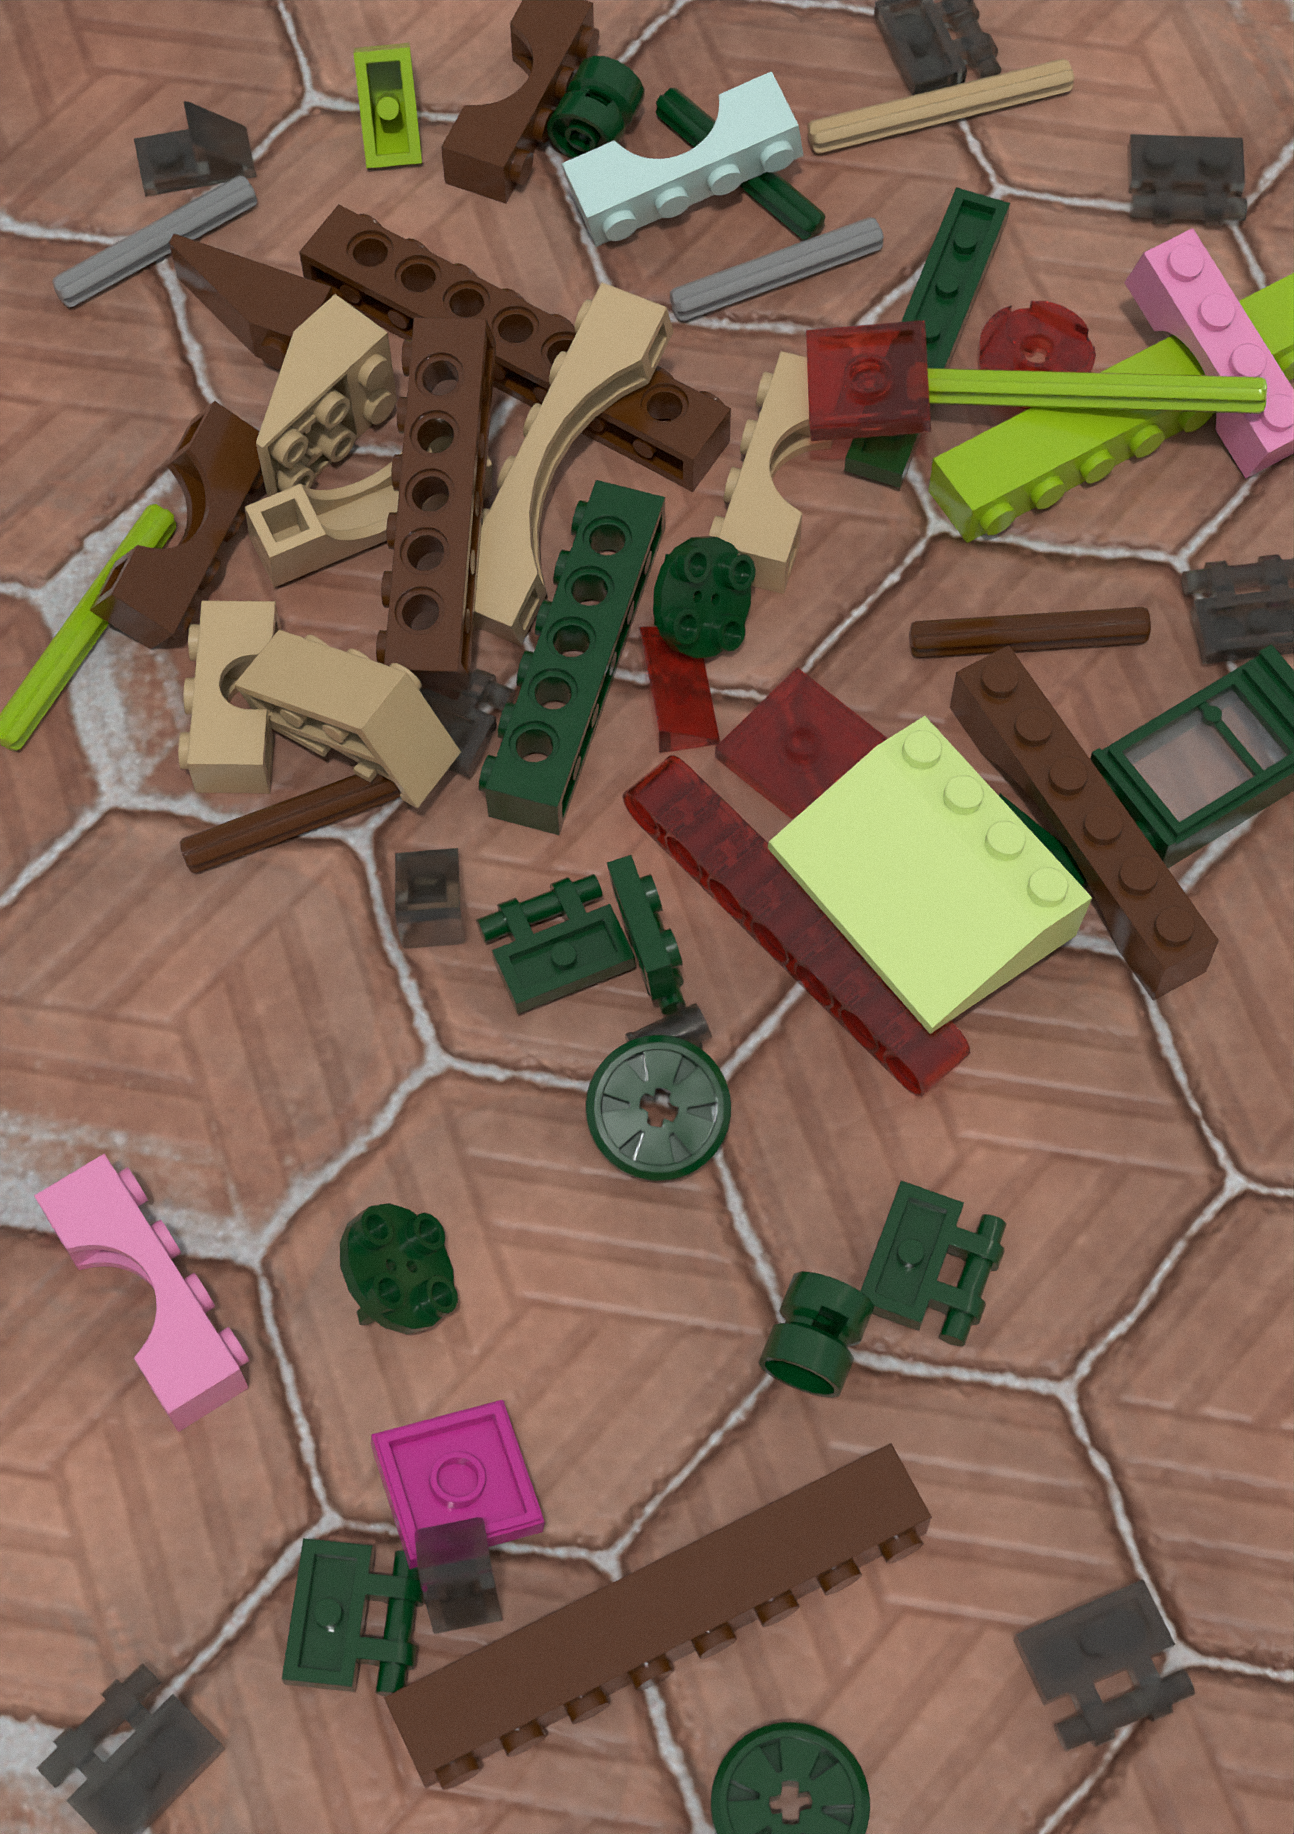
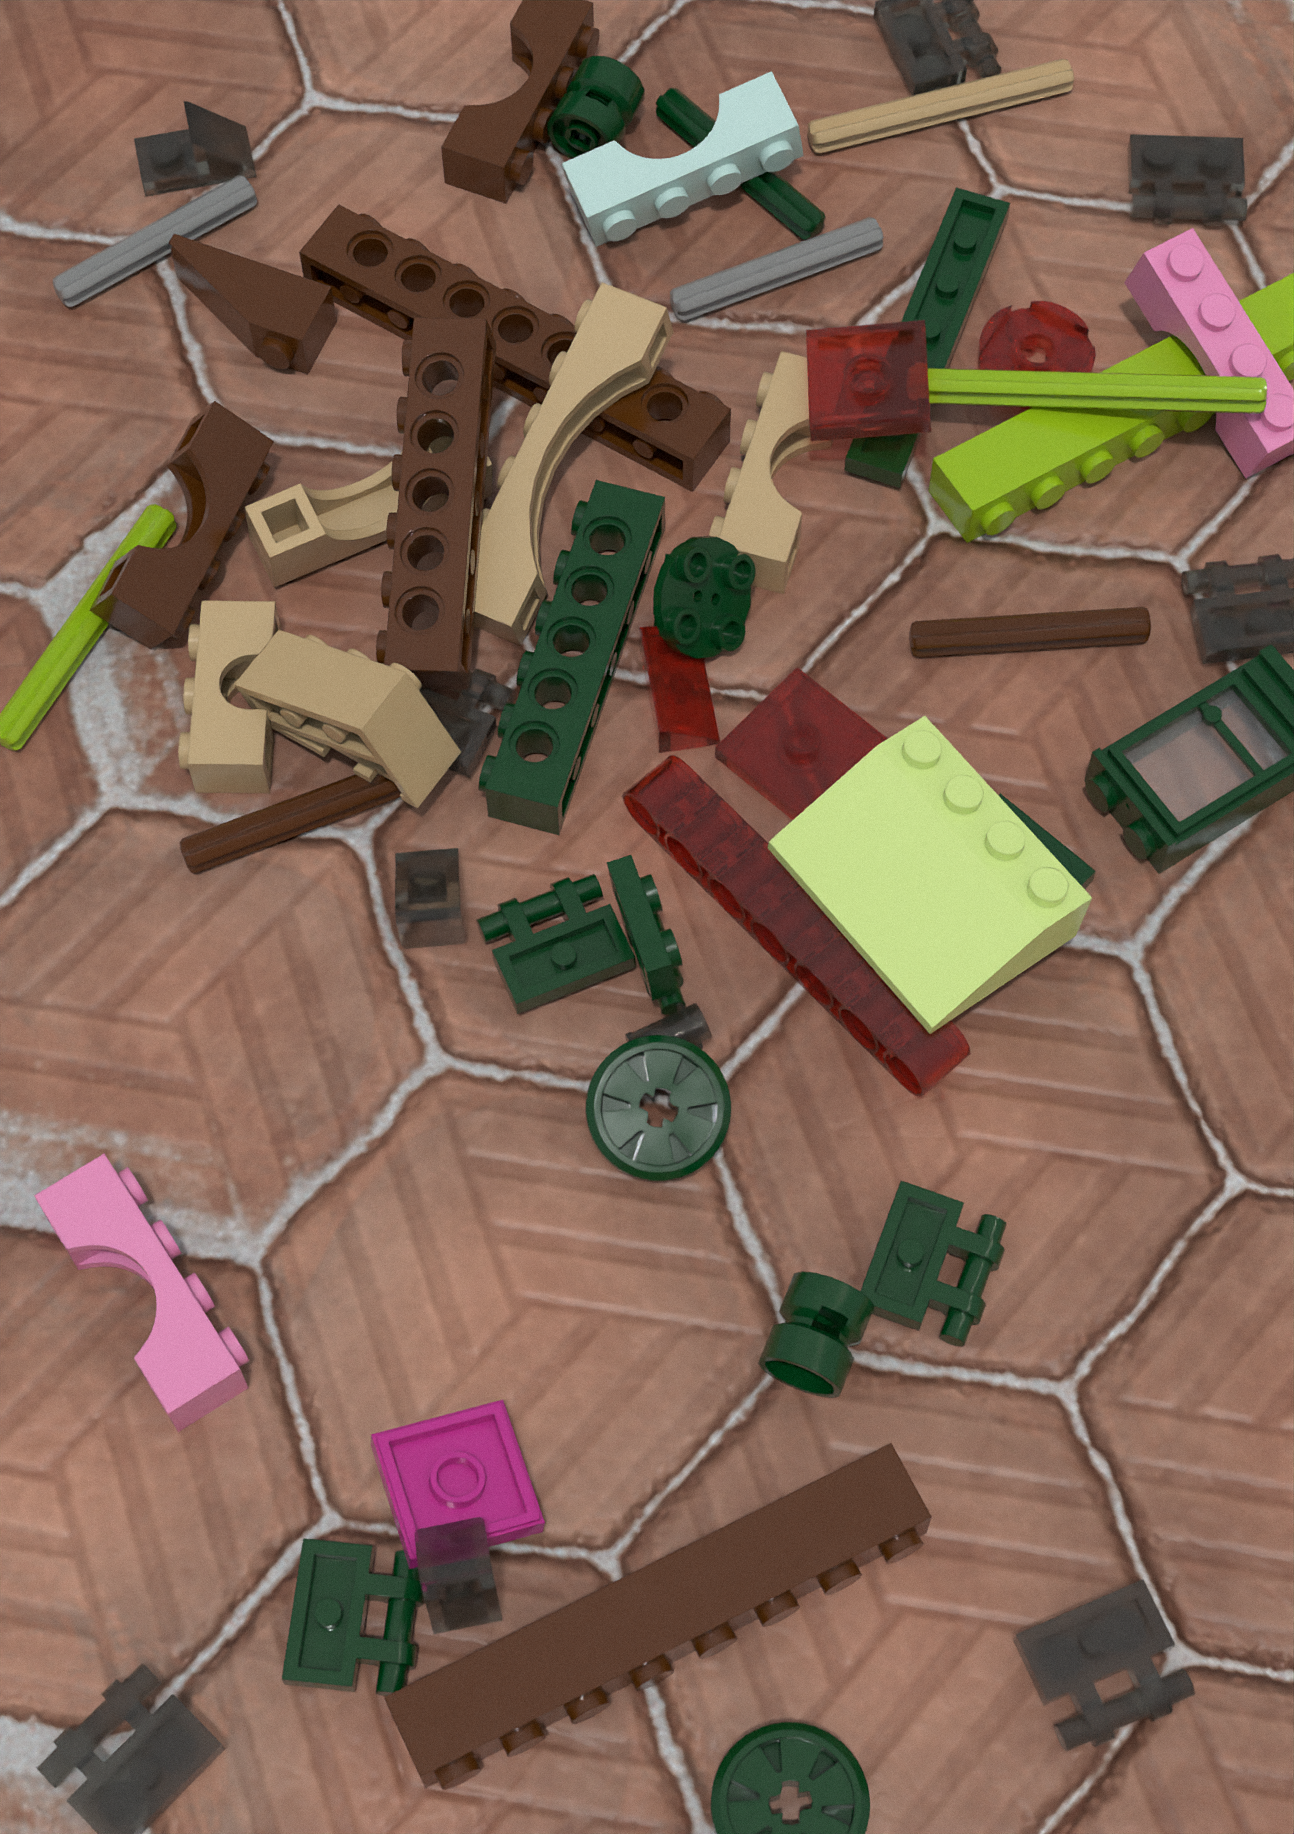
(325, 396): tan slope -> none
(387, 105): lime slope -> none
(397, 1268): dark green plate -> none
(1138, 895): reddish brown arch -> none

